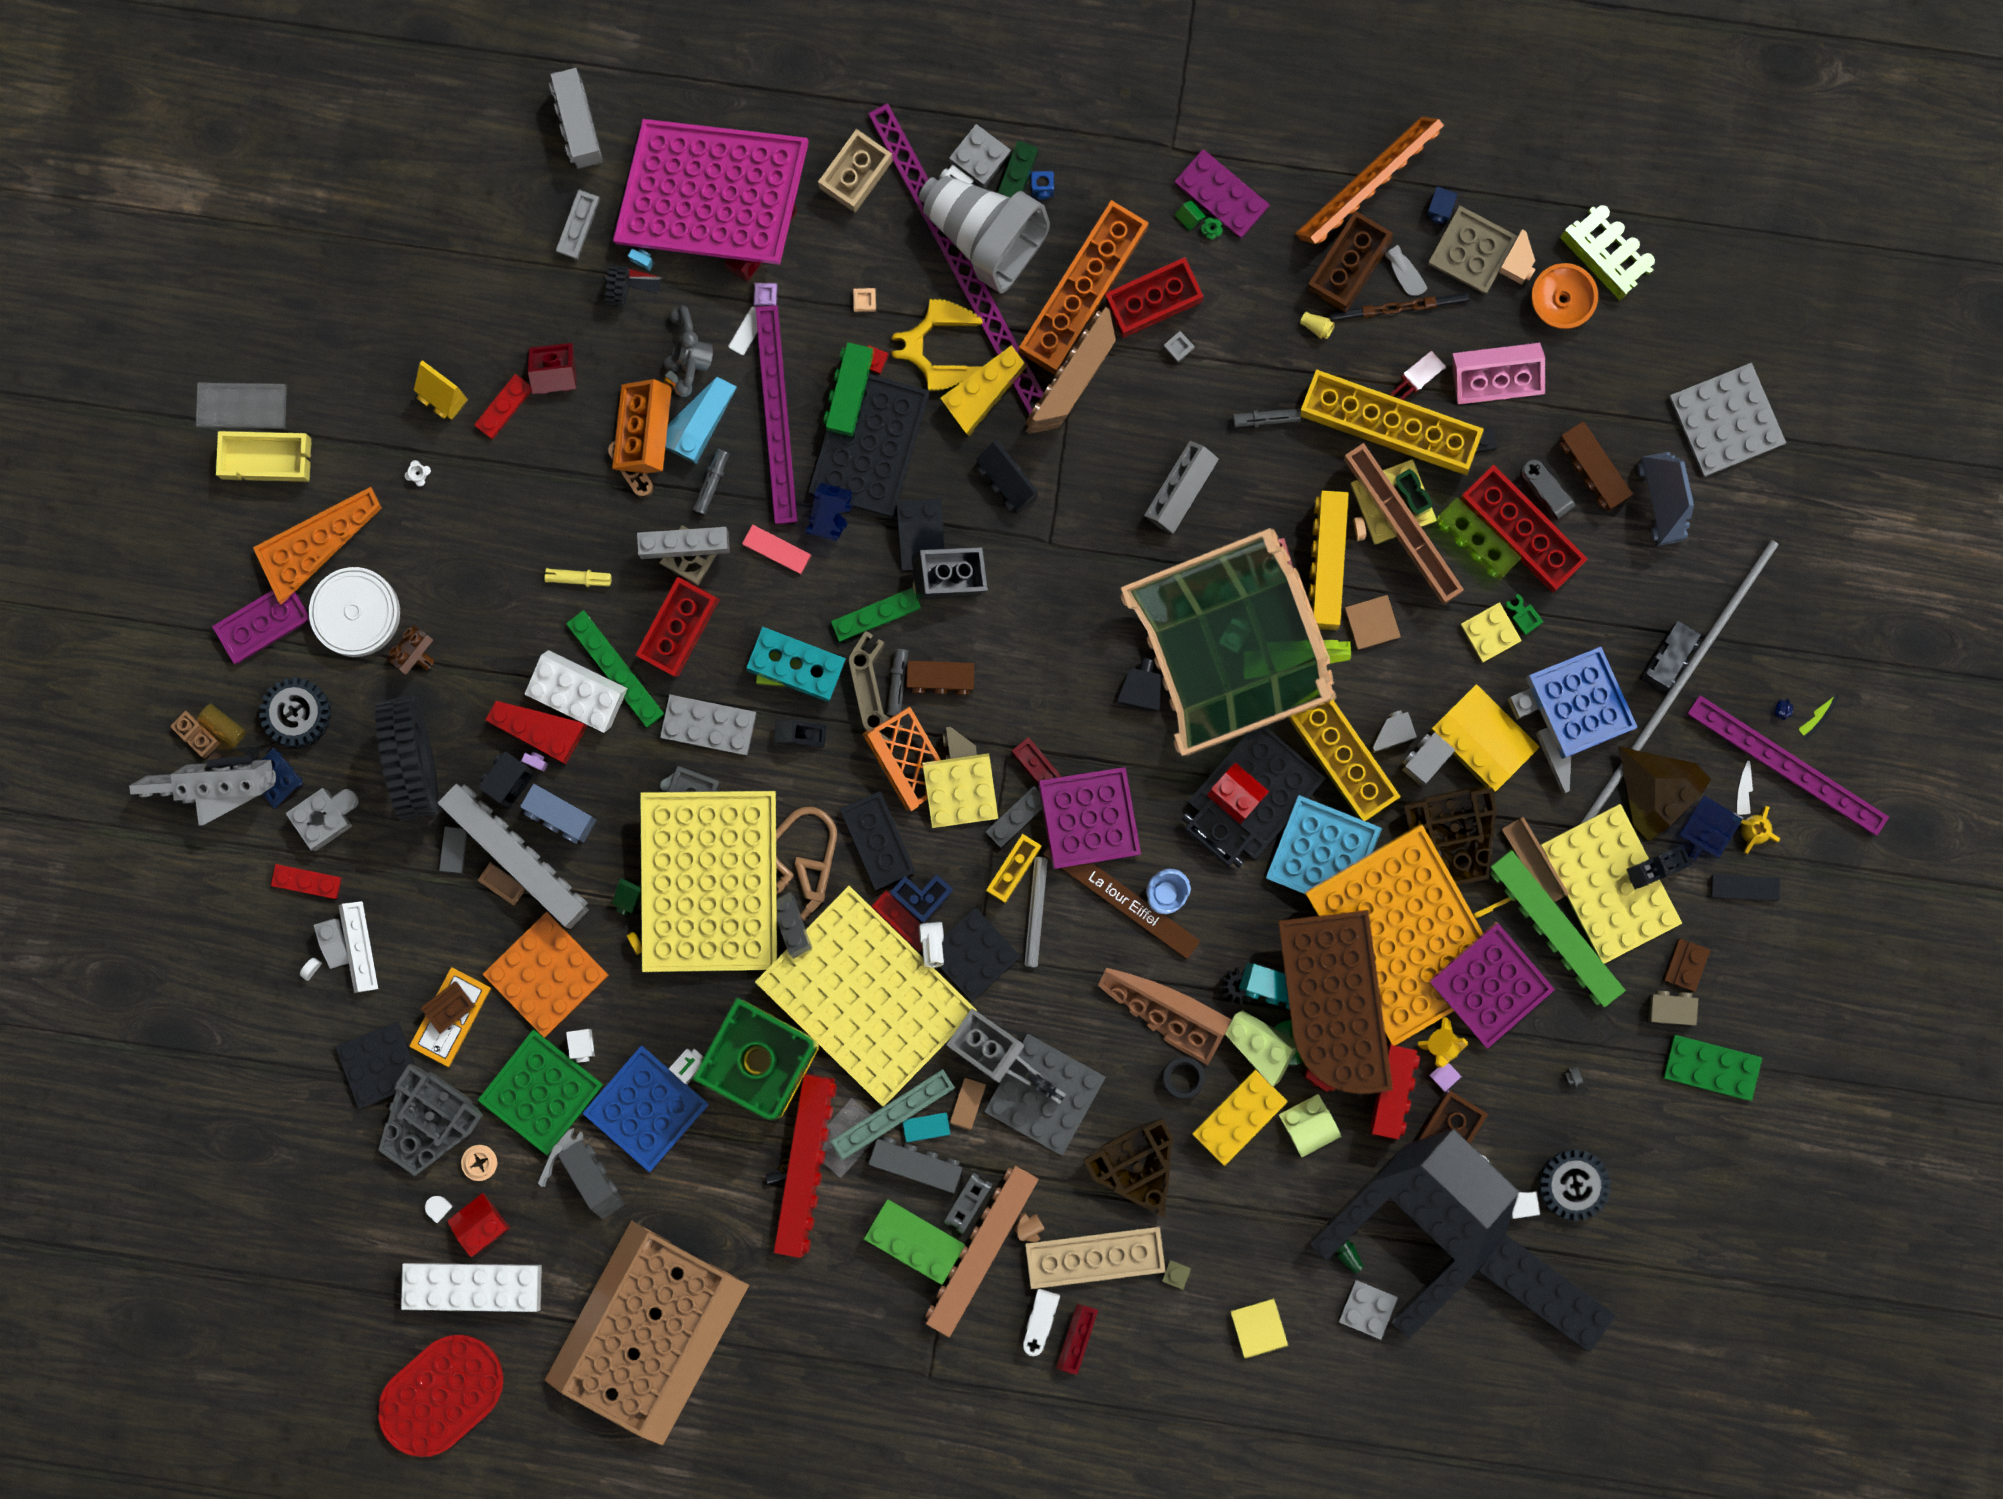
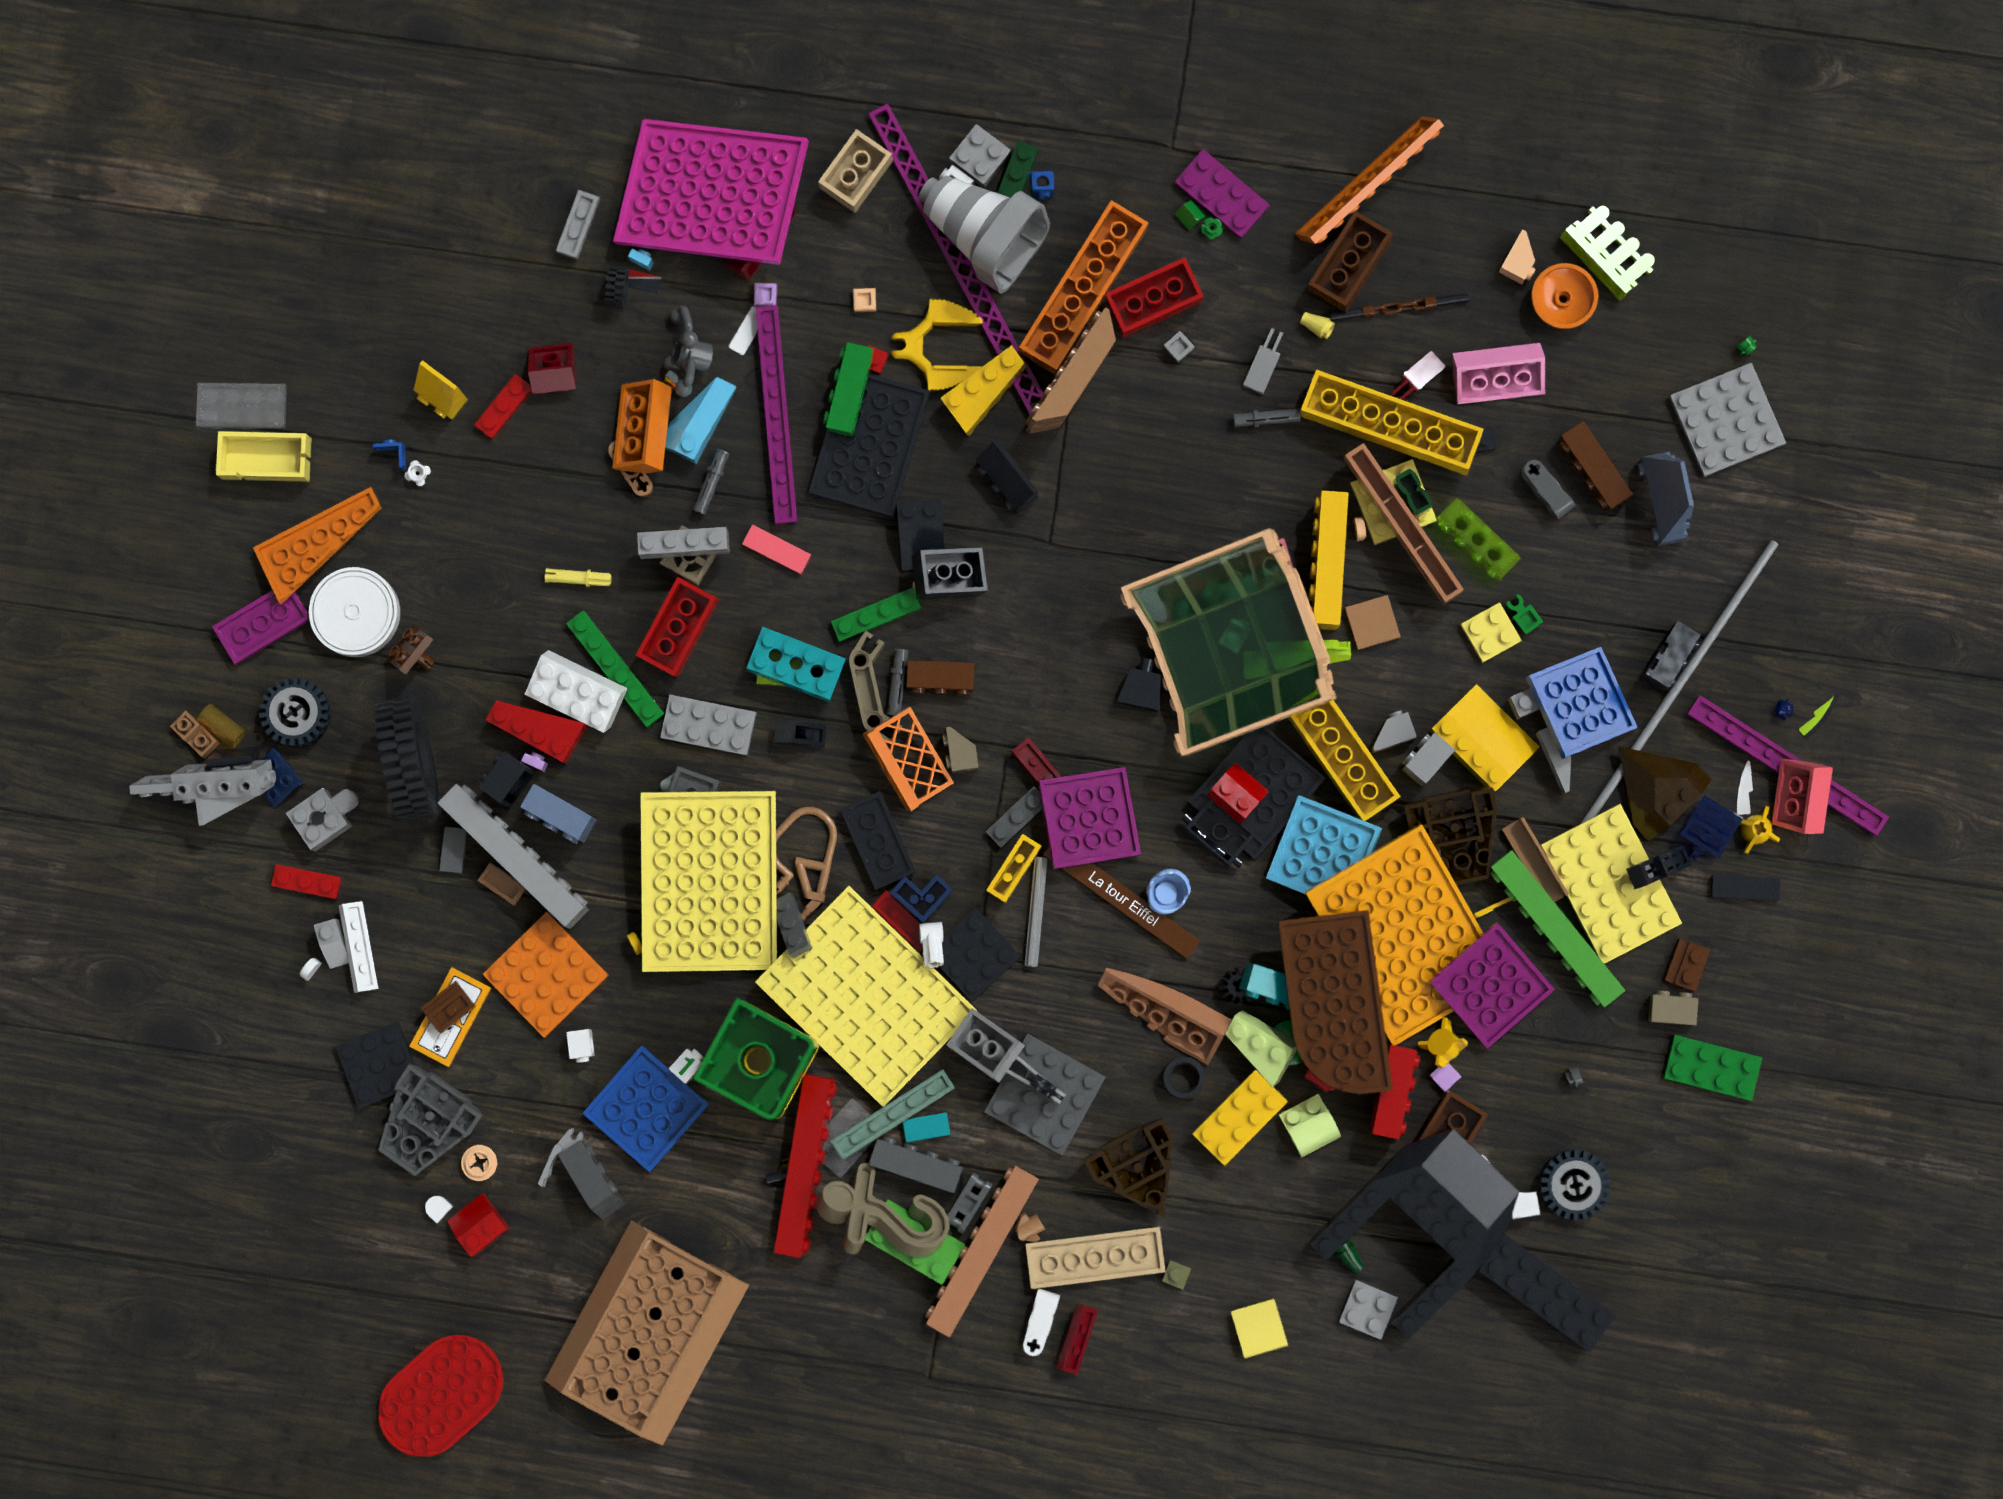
(392, 445): none -> blue bracket
(471, 1287): white brick -> none
(540, 1092): green plate -> none
(576, 118): light grey brick -> none
(627, 897): dark green slope -> none
(826, 509): clear blue piece -> none
(860, 1208): none -> dark tan piece
(960, 790): light yellow plate -> none
(967, 1104): medium nougat slope -> none
(1182, 489): light grey brick -> none
(1263, 366): none -> light grey arm
(1406, 272): light grey piece -> none
(1441, 205): dark blue brick -> none
(1472, 250): dark tan plate -> none
(1523, 528): red brick -> none
(1747, 345): none -> green plate
(1802, 796): none -> coral slope

